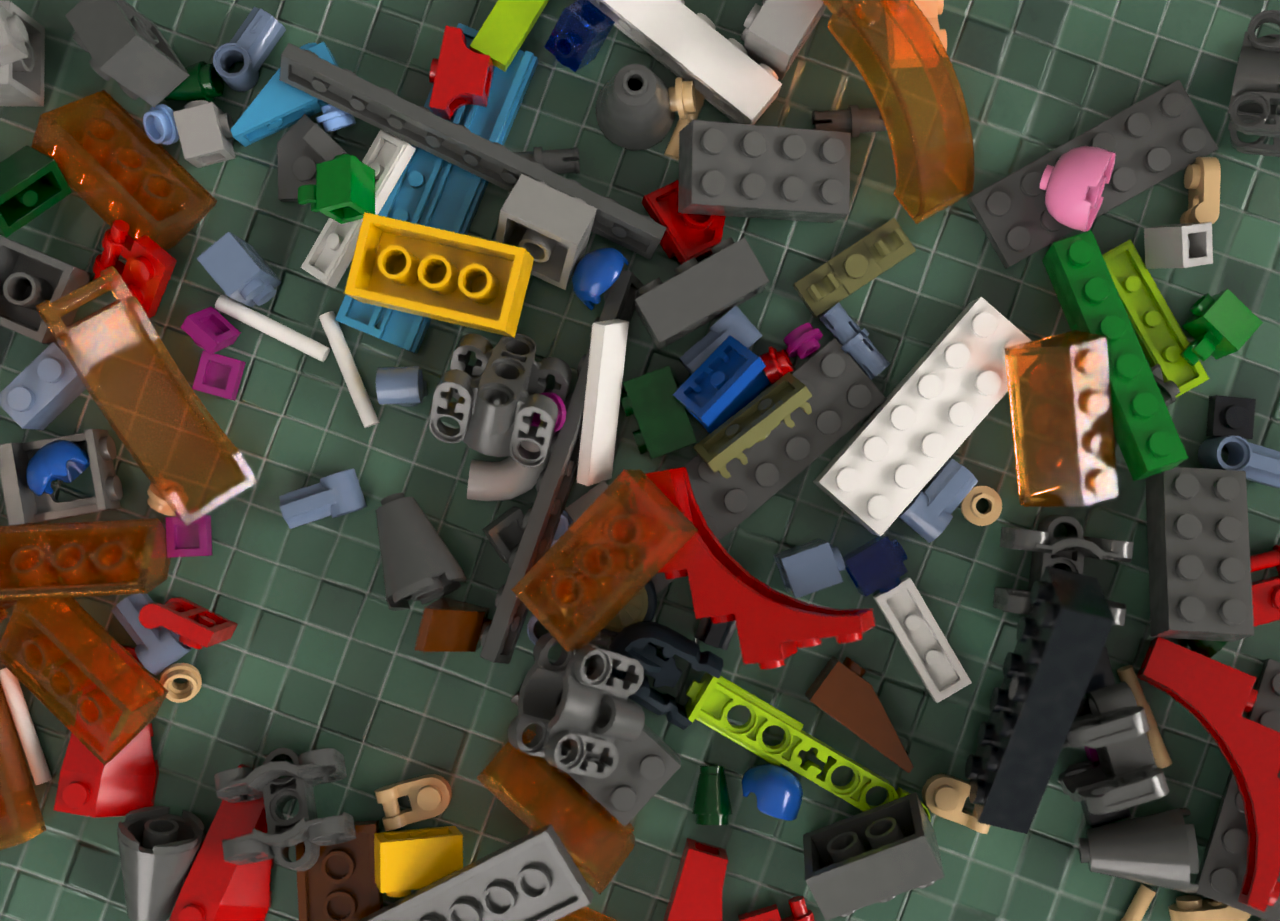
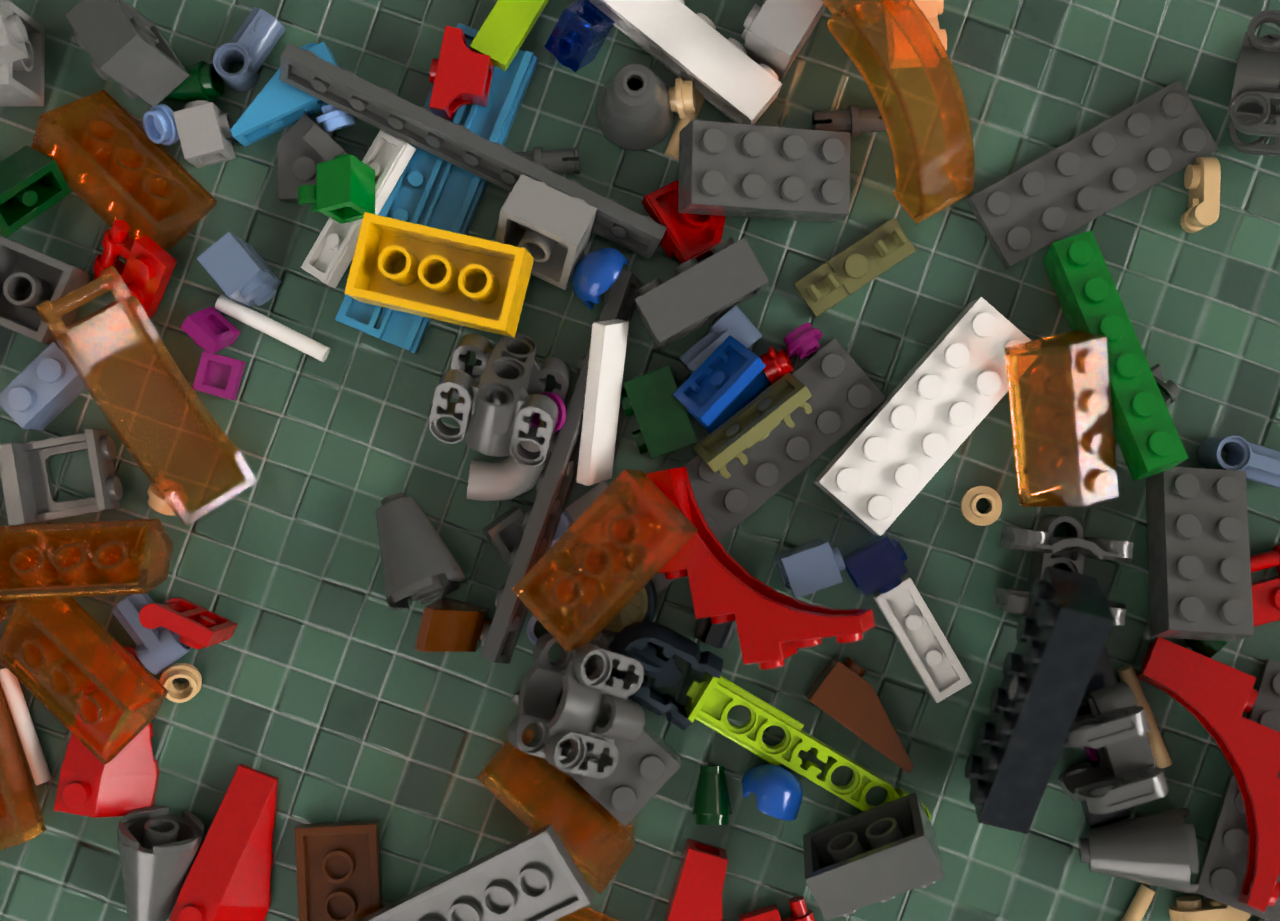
(55, 461): blue hair -> none
(190, 539): magenta plate -> none
(308, 770): dark grey piece -> none
(332, 497): sand blue piece -> none
(348, 369): white bar -> none
(400, 385): sand blue piece -> none
(415, 858): yellow brick -> none
(427, 795): tan plate -> none
(854, 341): sand blue pin -> none
(932, 507): sand blue piece -> none
(946, 798): tan plate -> none
(1077, 185): bright pink cylinder -> none
(1152, 318): lime tile -> none
(1178, 245): light grey brick -> none
(1219, 326): green brick -> none
(1230, 416): black plate -> none

